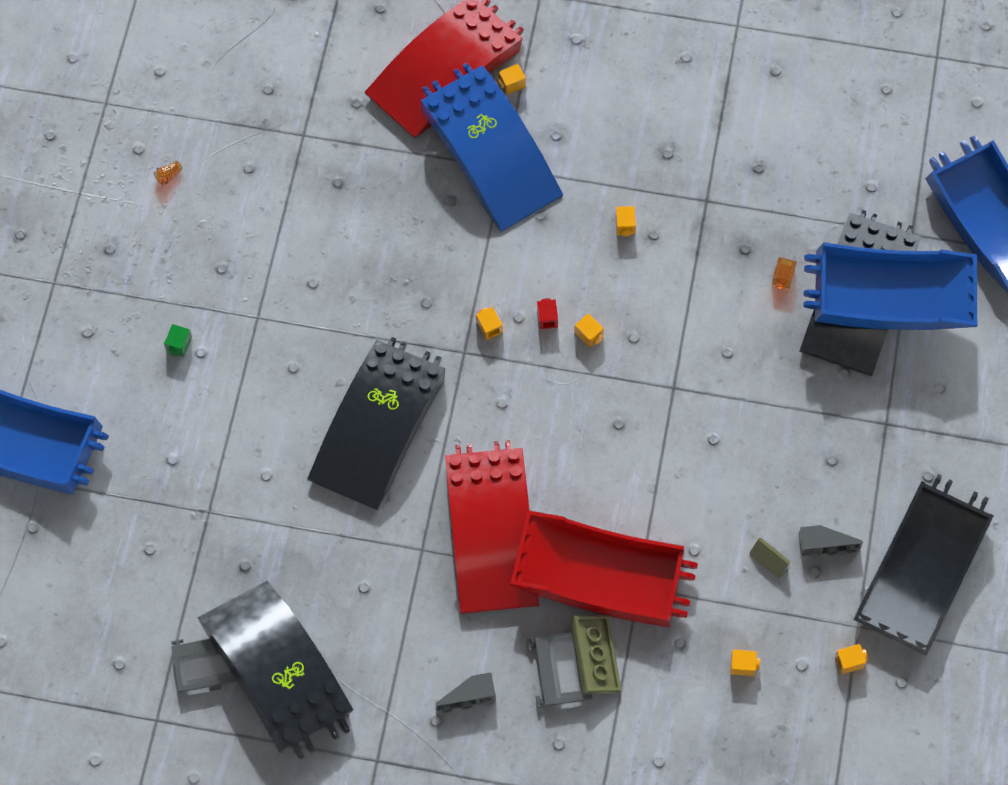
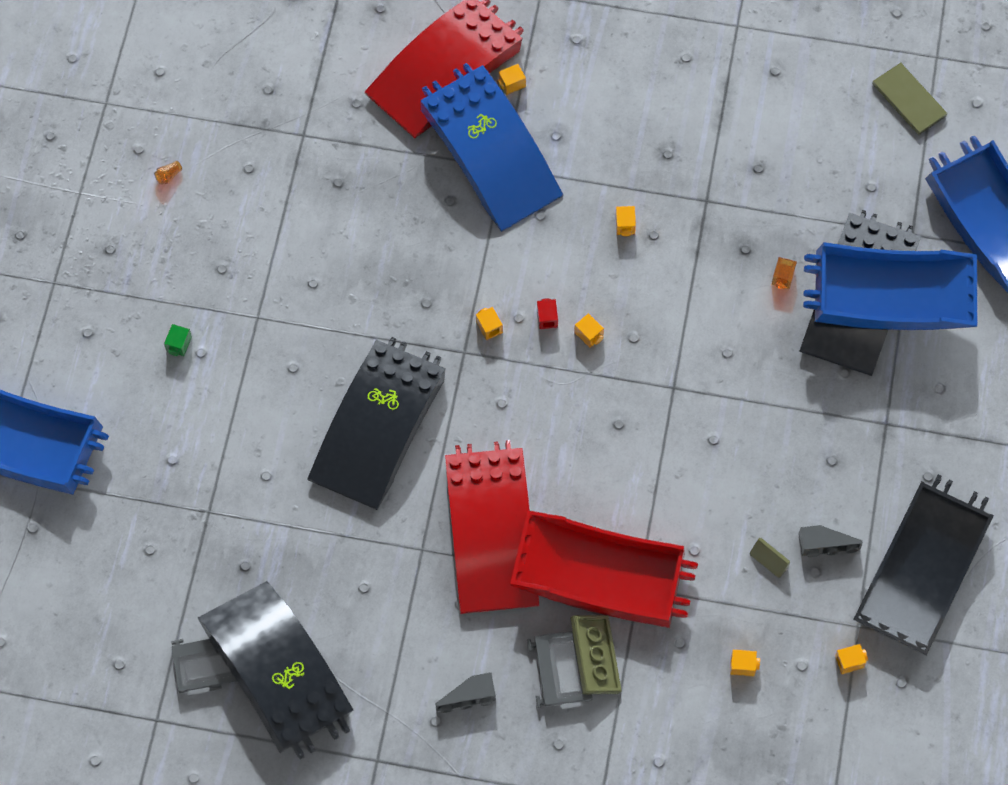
(909, 98): none -> olive tile

